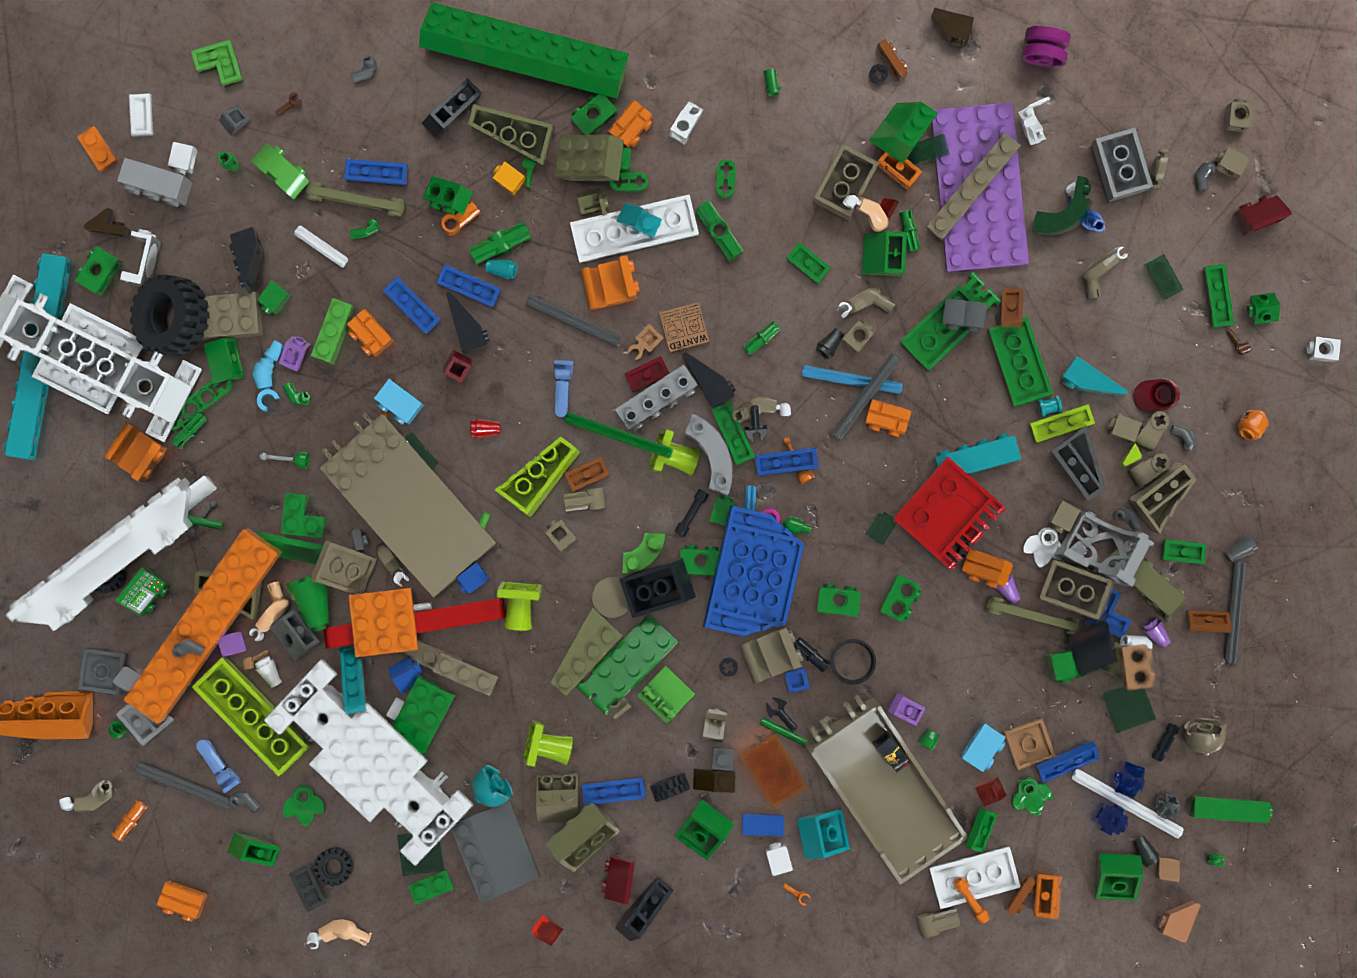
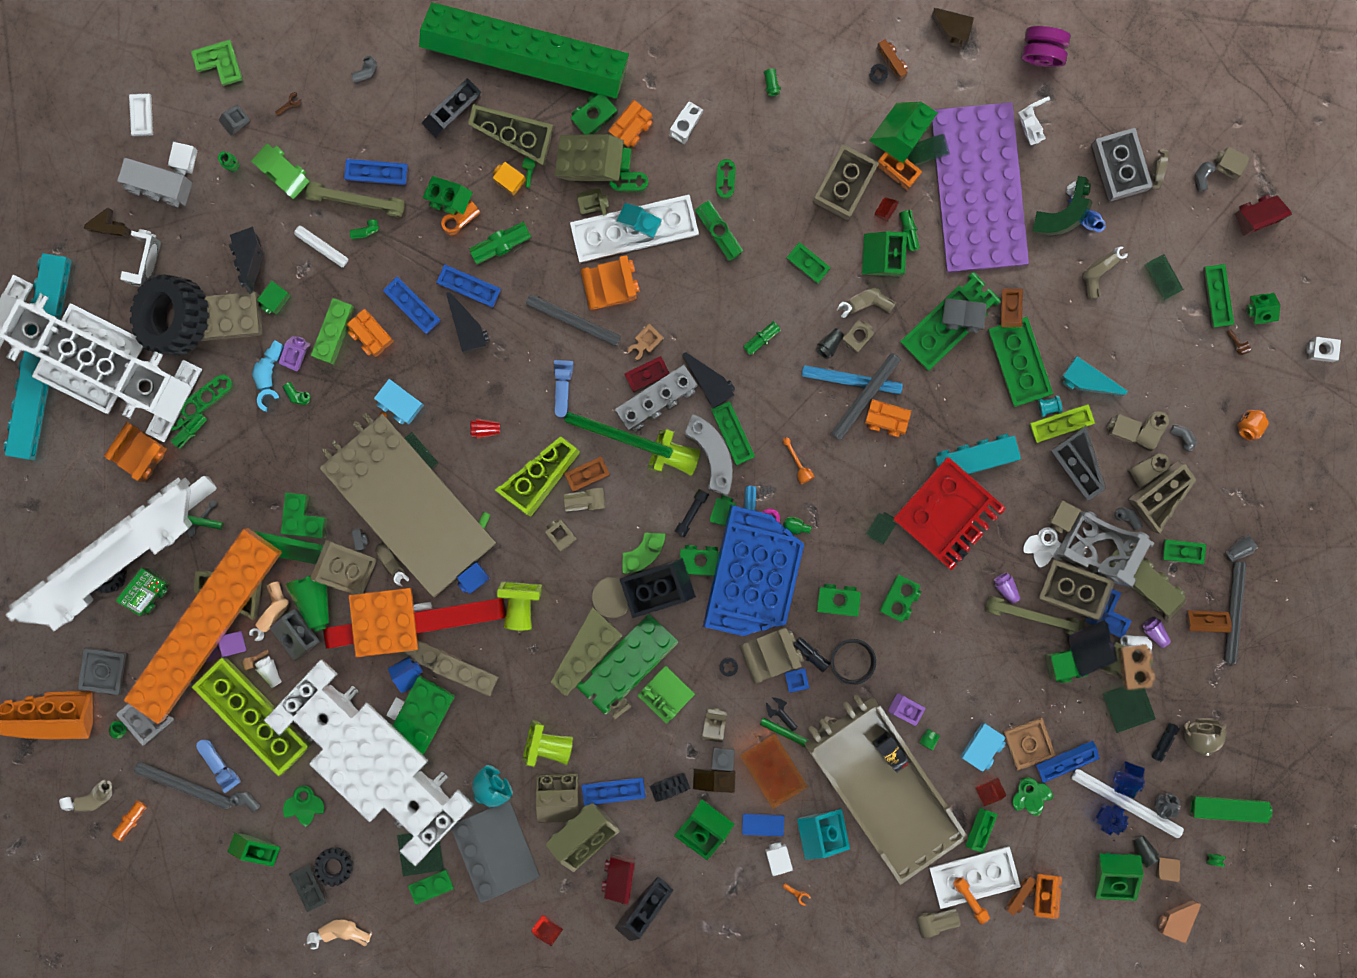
(97, 148): orange plate -> none
(109, 266): green brick -> none
(126, 679): light grey slope -> none
(181, 900): orange brick -> none
(187, 646): dark grey arm -> none
(224, 360): green panel -> none
(300, 460): hinge -> none
(352, 681): teal tile -> none
(457, 366): dark red brick -> none
(502, 268): teal cone -> none
(684, 327): medium nougat tile -> none
(755, 424): black bar -> none
(765, 405): dark tan arm -> none
(787, 461): blue plate -> none
(876, 216): light nougat arm -> none
(973, 186): dark tan plate -> none
(988, 568): orange brick -> none
(1132, 455): lime slope -> none
(1156, 395): dark red cap -> none
(1232, 122): dark tan brick -> none

